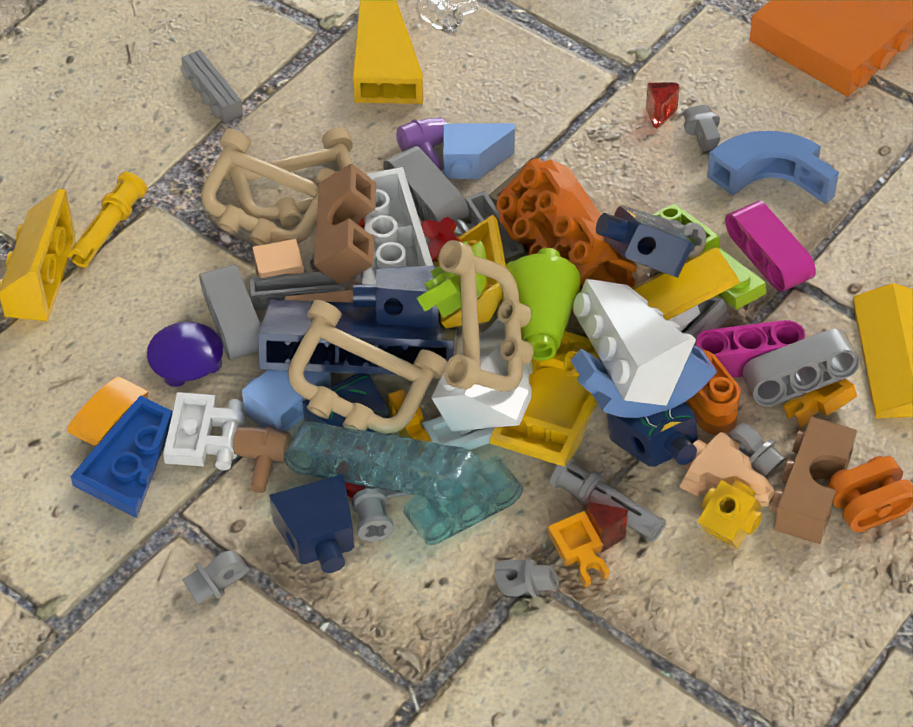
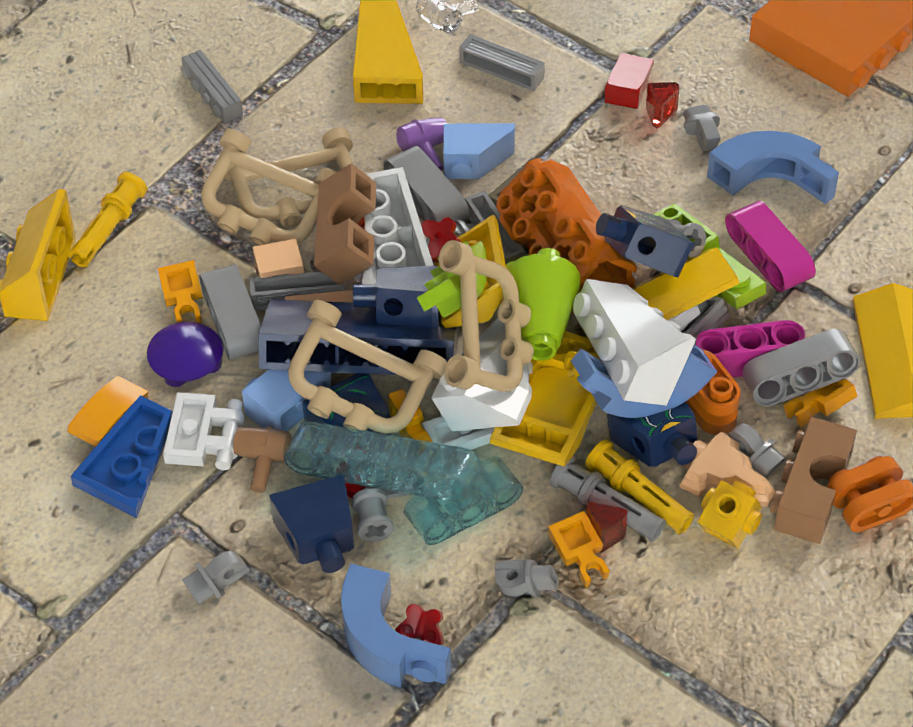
(181, 288): none -> light orange plate
(375, 643): none -> medium blue arch
(422, 624): none -> red piece
(502, 62): none -> light grey piece
(626, 476): none -> yellow pin
(628, 80): none -> slope

